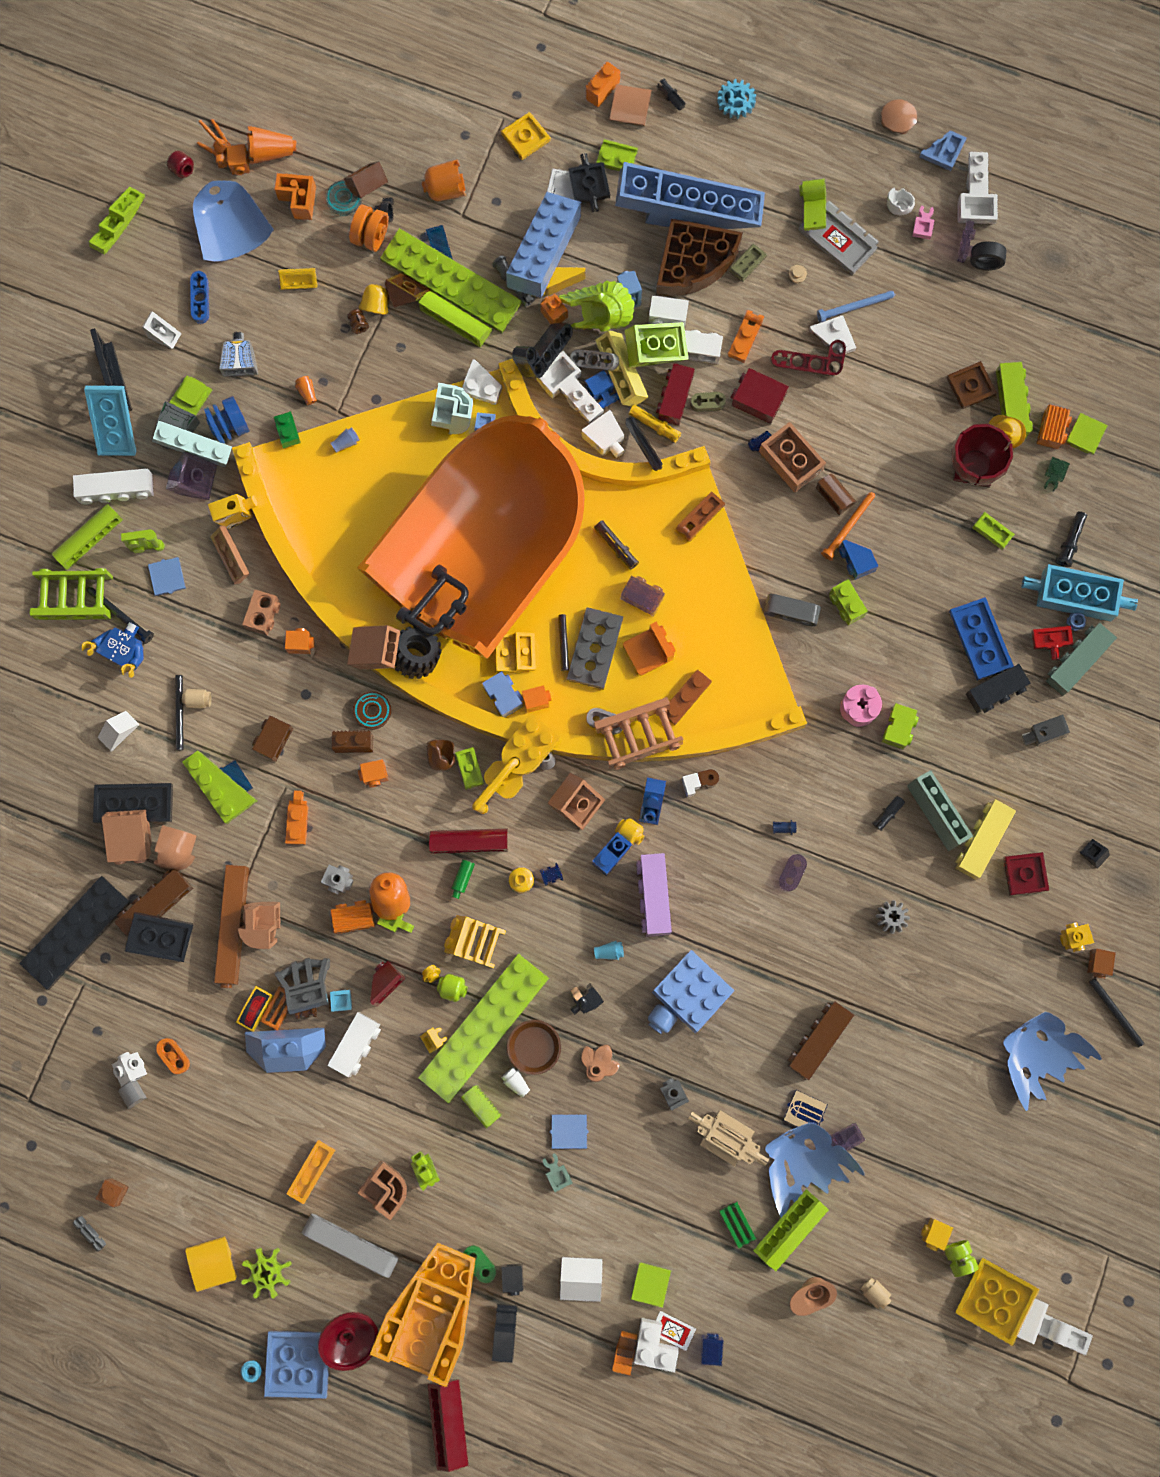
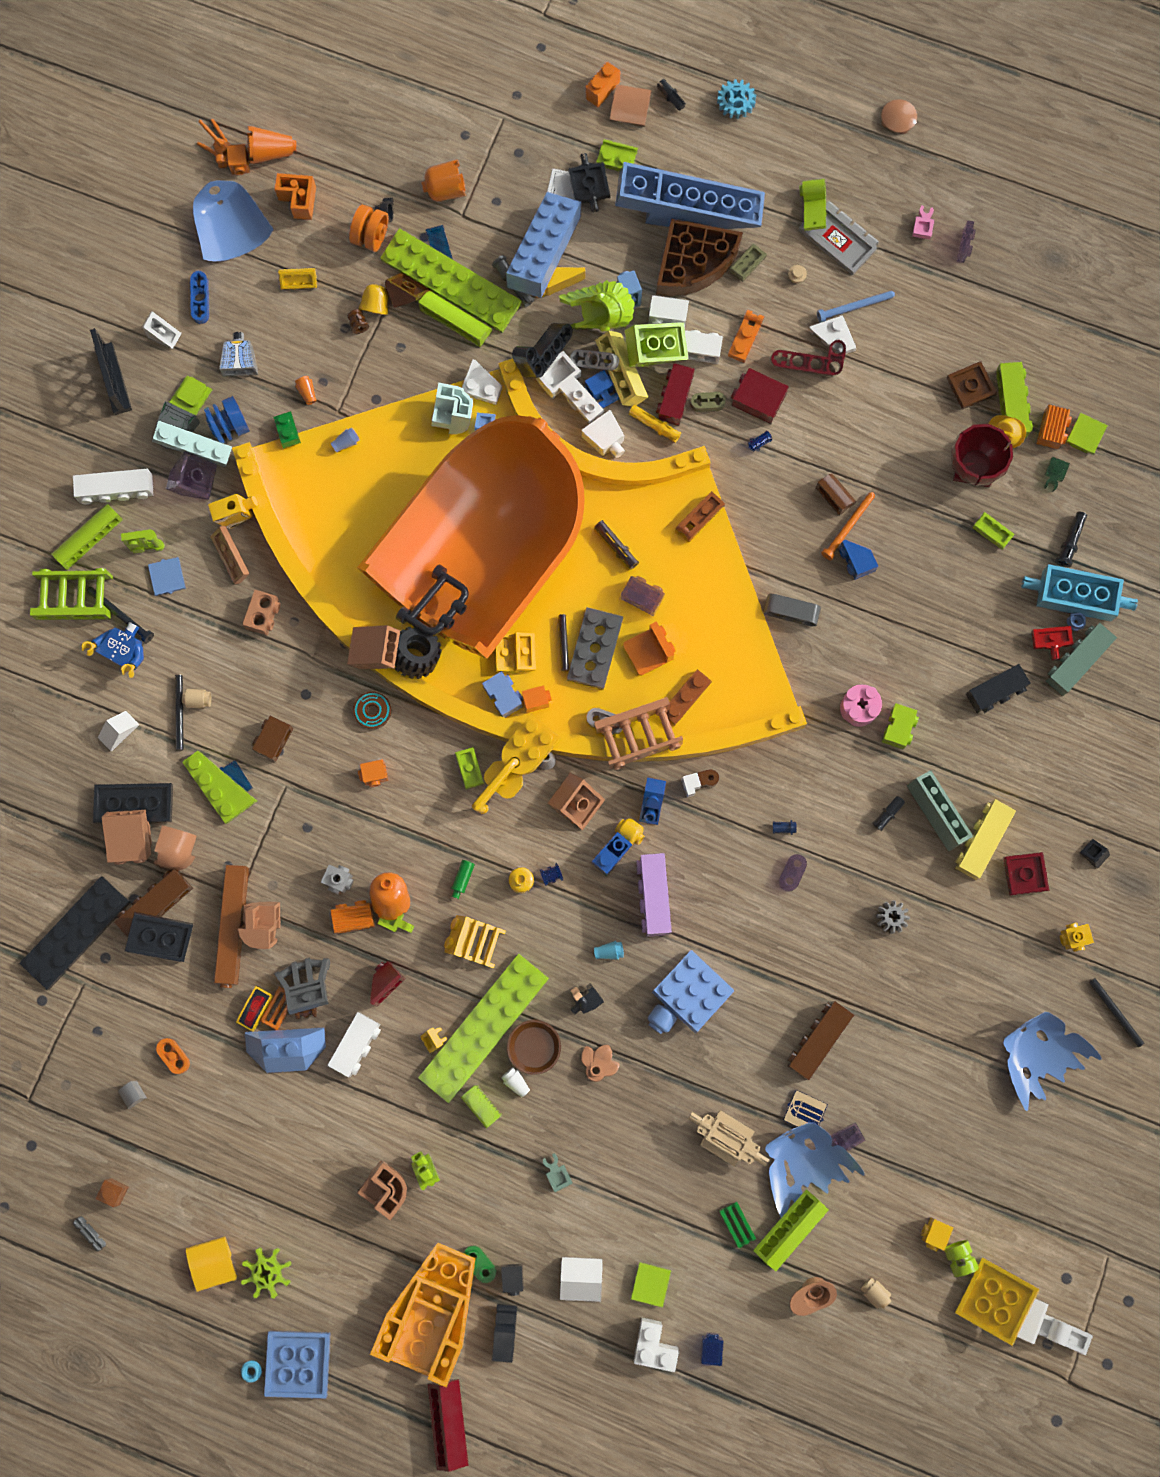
(110, 420): medium azure plate -> none
(116, 222): lime slope -> none
(128, 1068): white brick -> none
(180, 164): dark red head -> none
(297, 820): orange hinge -> none
(299, 641): orange brick -> none
(311, 1172): light orange plate -> none
(340, 207): clear light blue tile -> none
(341, 1000): medium azure plate -> none
(350, 1245): light grey beam -> none
(351, 1350): dark red dish -> none
(352, 741): reddish brown brick -> none
(366, 179): reddish brown brick -> none
(431, 974): yellow plate -> none
(440, 747): reddish brown hair -> none
(452, 987): lime head -> none
(468, 841): dark red brick -> none
(525, 136): yellow tile -> none
(553, 309): orange brick -> none
(569, 1131): medium blue piece -> none
(624, 1353): leg -> none
(643, 443): black axle -> none
(675, 1331): sticker -> none
(679, 1100): dark grey brick -> none
(792, 457): nougat brick -> none
(848, 602): lime brick -> none
(900, 201): white hair -> none
(945, 150): medium blue wing -> none
(977, 203): white plate -> none
(981, 638): blue plate -> none
(988, 255): black tyre -> none
(1054, 728): dark grey torso -> none
(1101, 963): dark orange brick -> none

